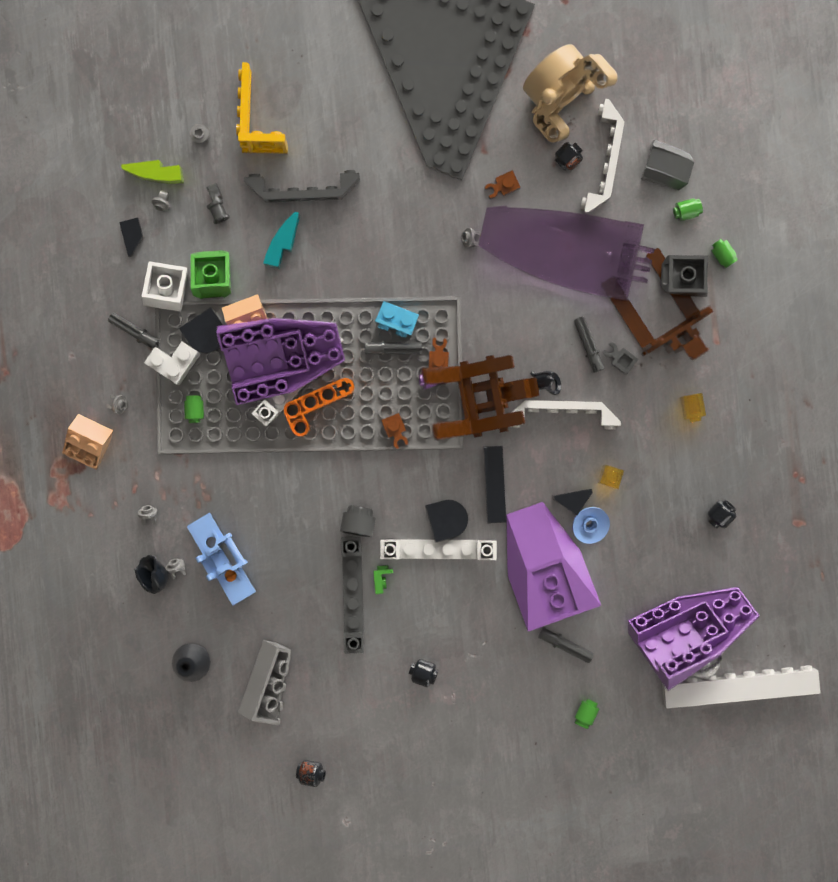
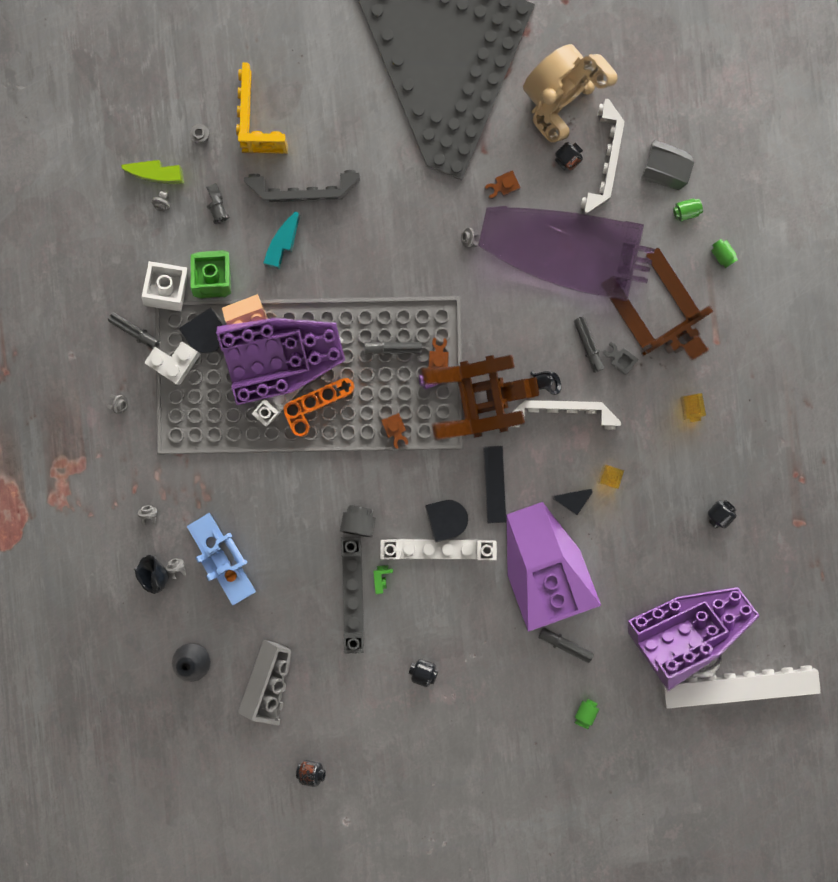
(87, 441): light nougat slope -> none
(131, 234): black tile -> none
(194, 409): bright green brick -> none
(397, 319): medium azure bracket -> none
(596, 530): light blue dish -> none
(685, 275): dark grey slope -> none

